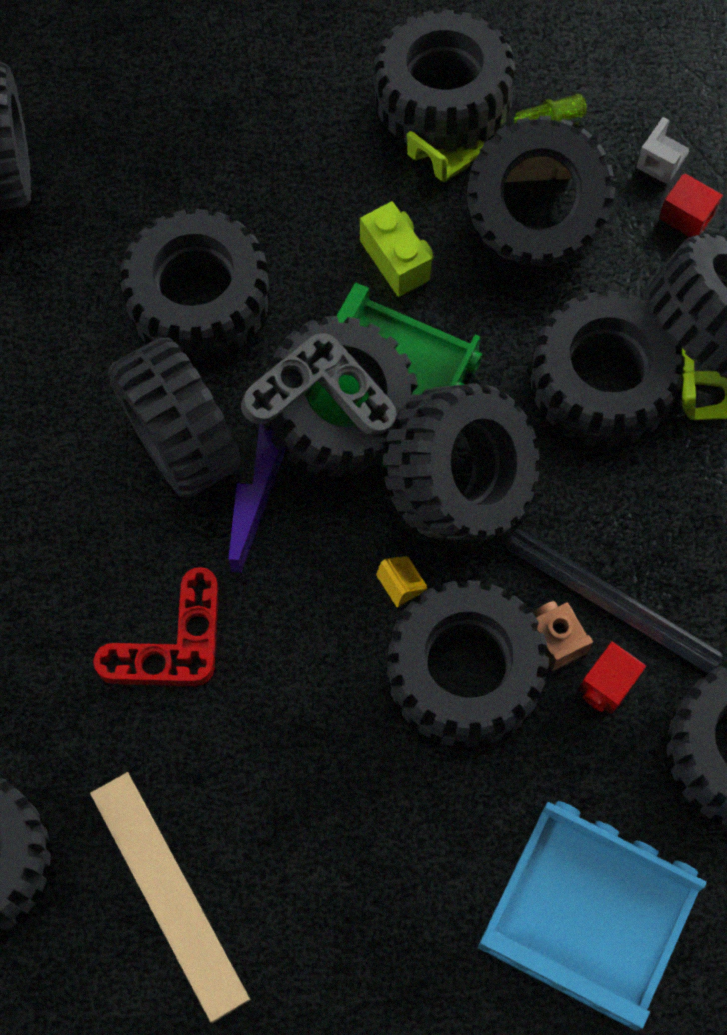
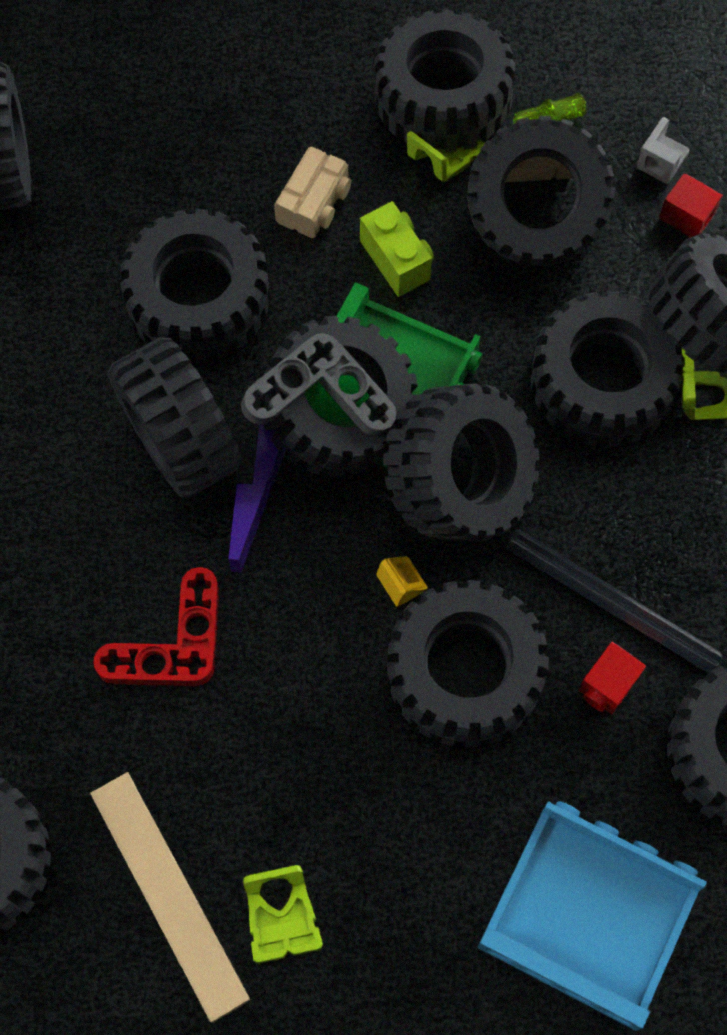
(283, 930): none -> lime piece
(312, 192): none -> tan brick
(562, 647): nougat brick -> none

